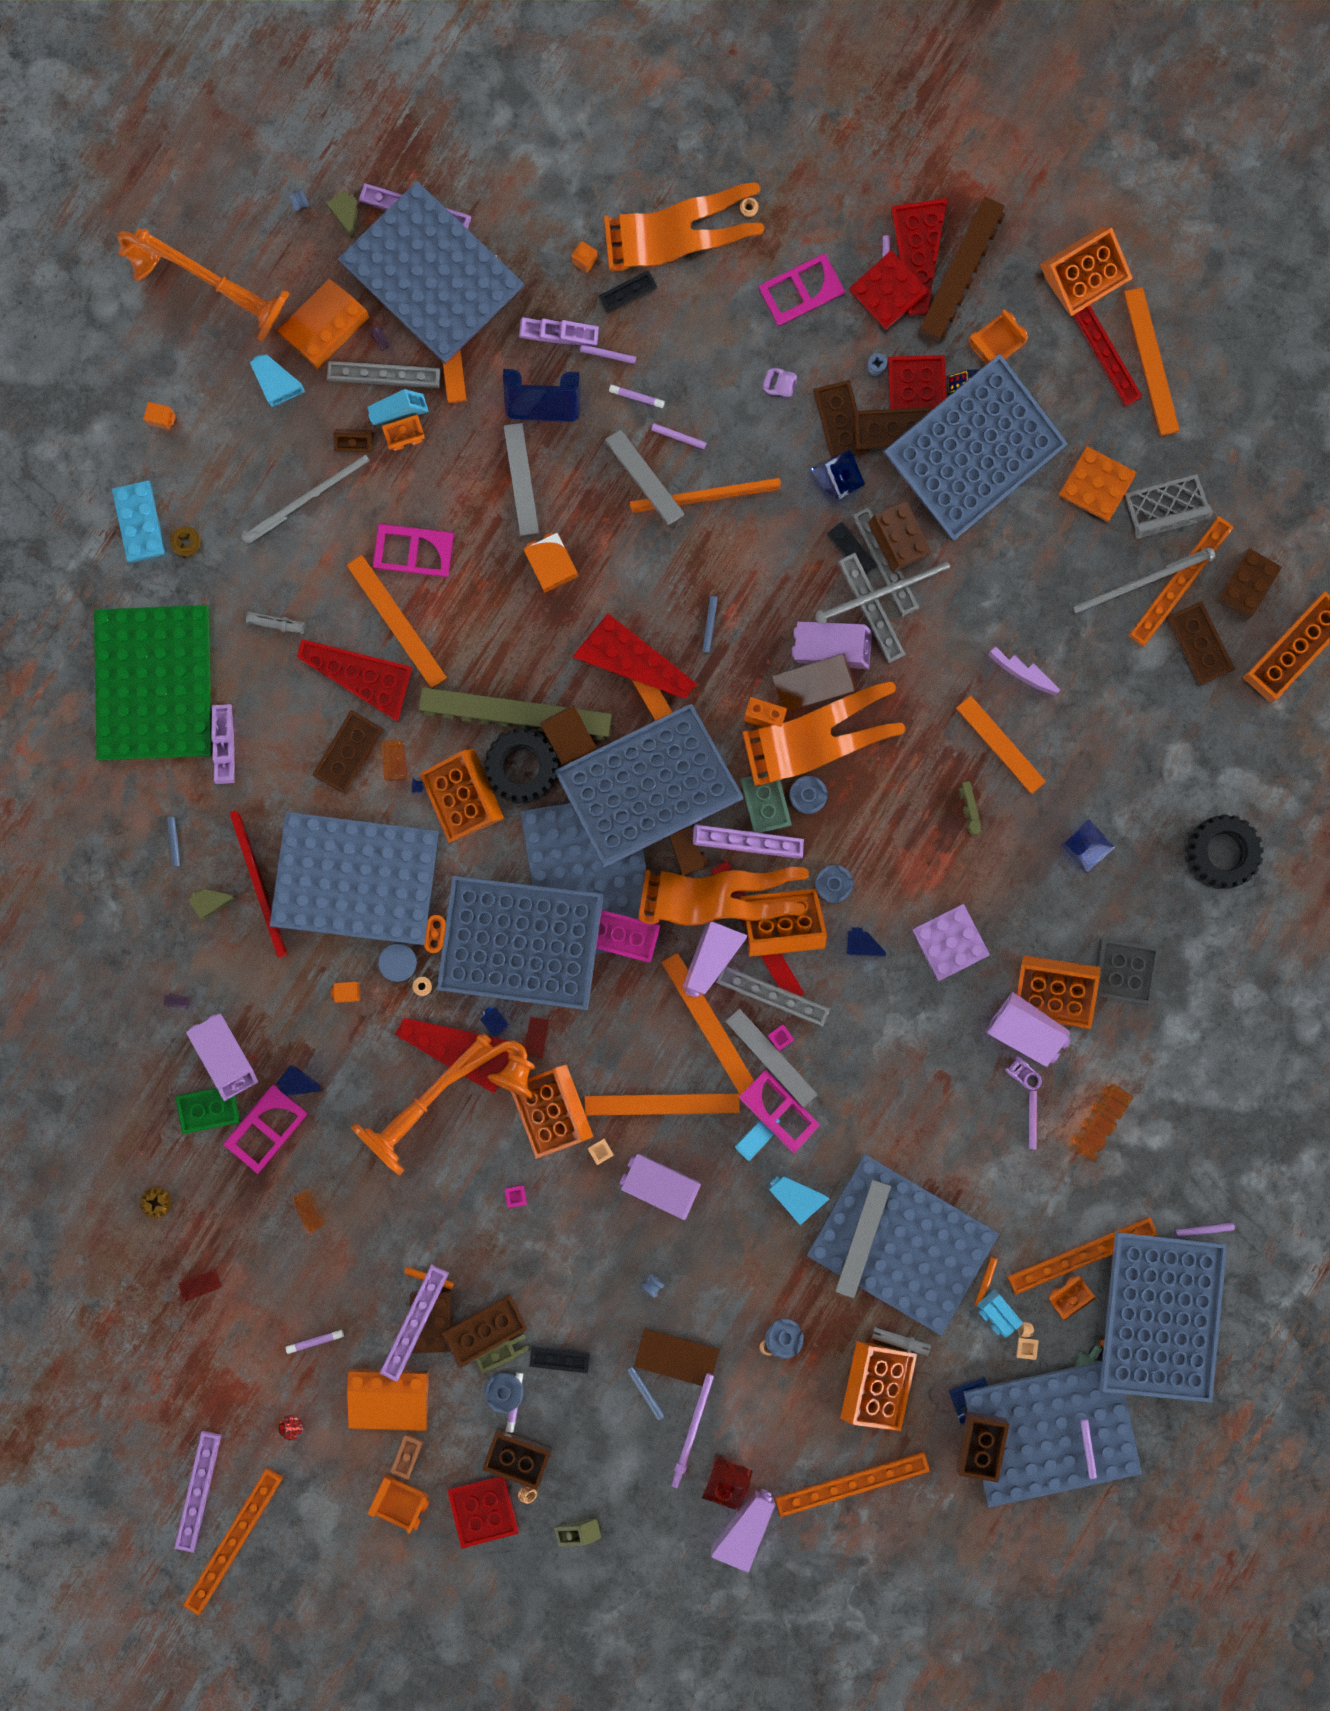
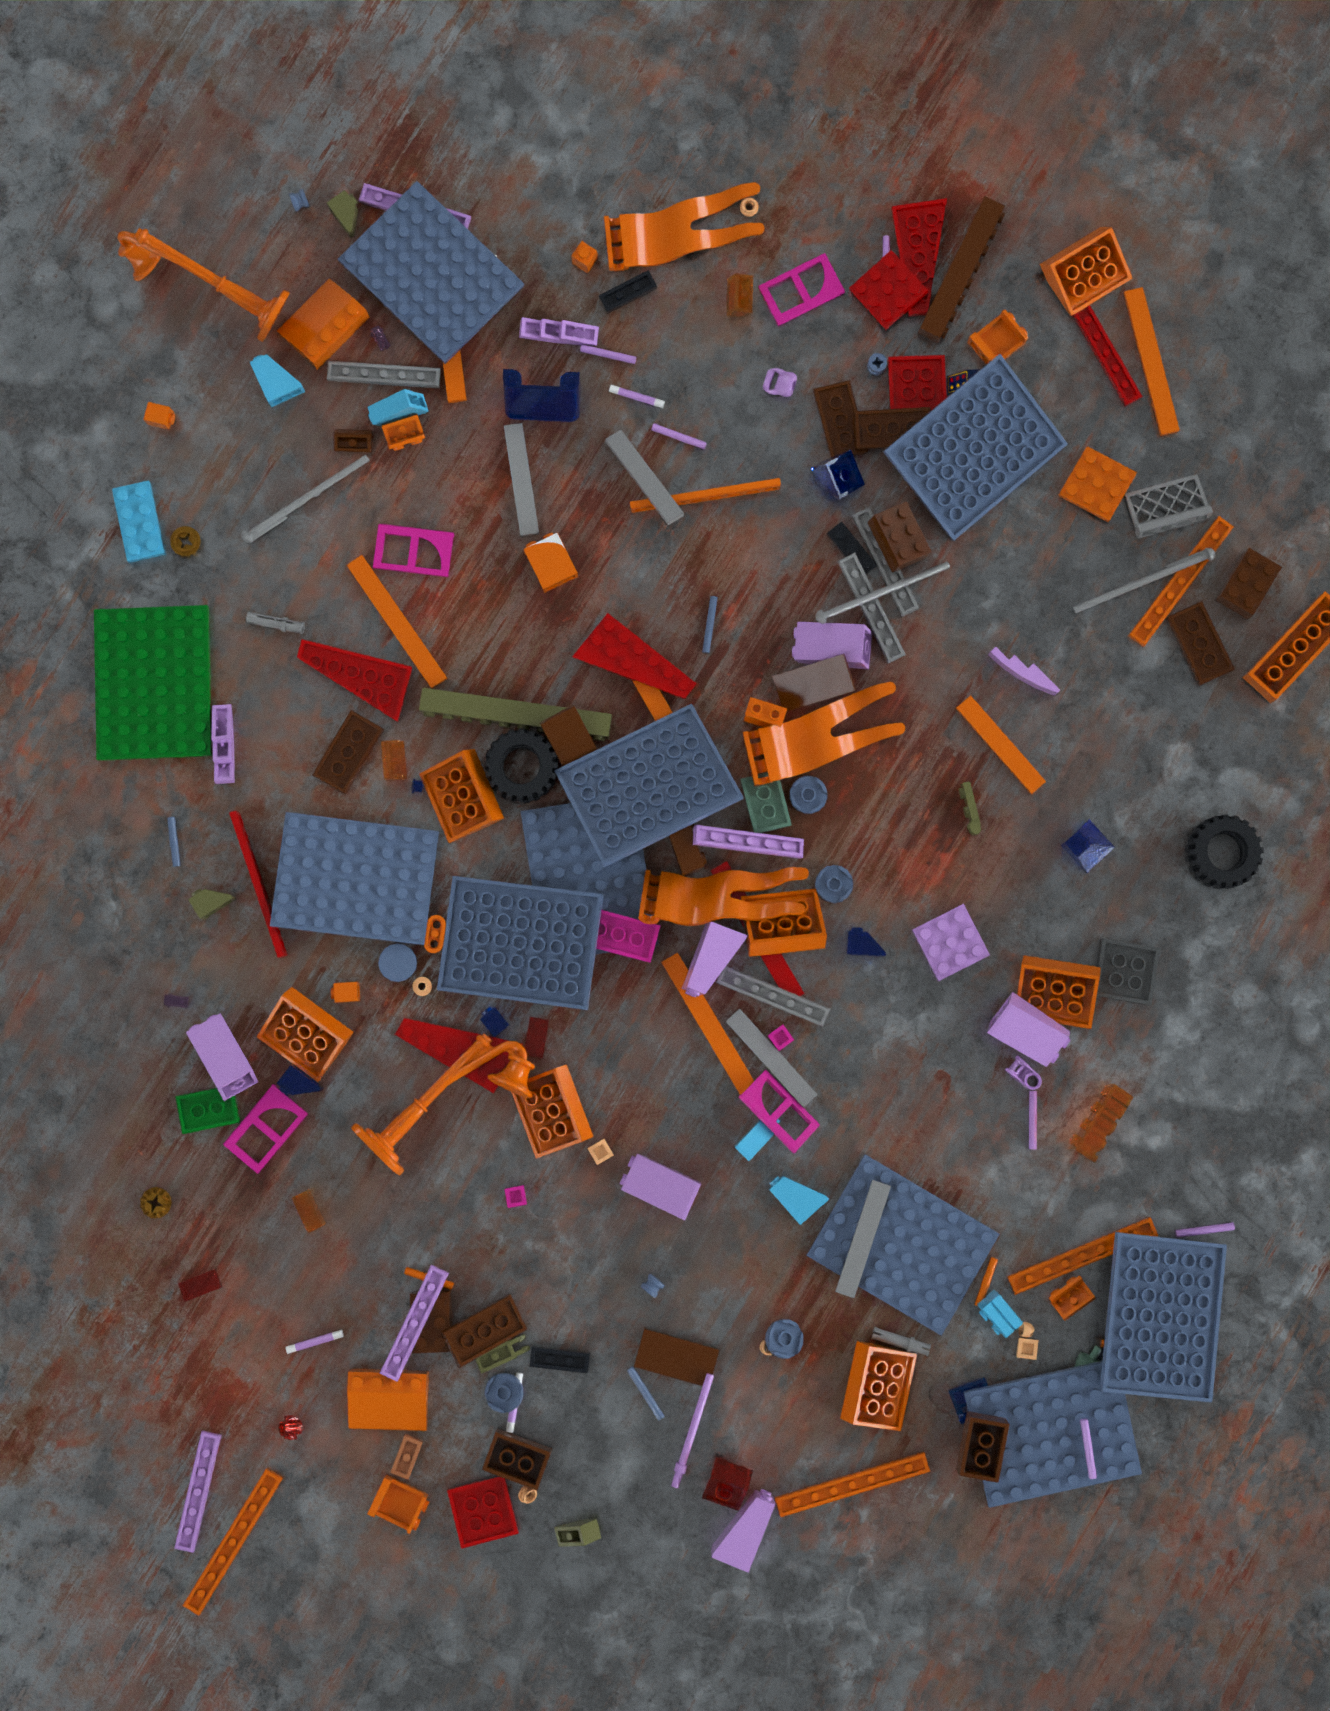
(304, 1034): none -> orange slope
(662, 1104): orange tile -> none
(739, 295): none -> clear orange brick

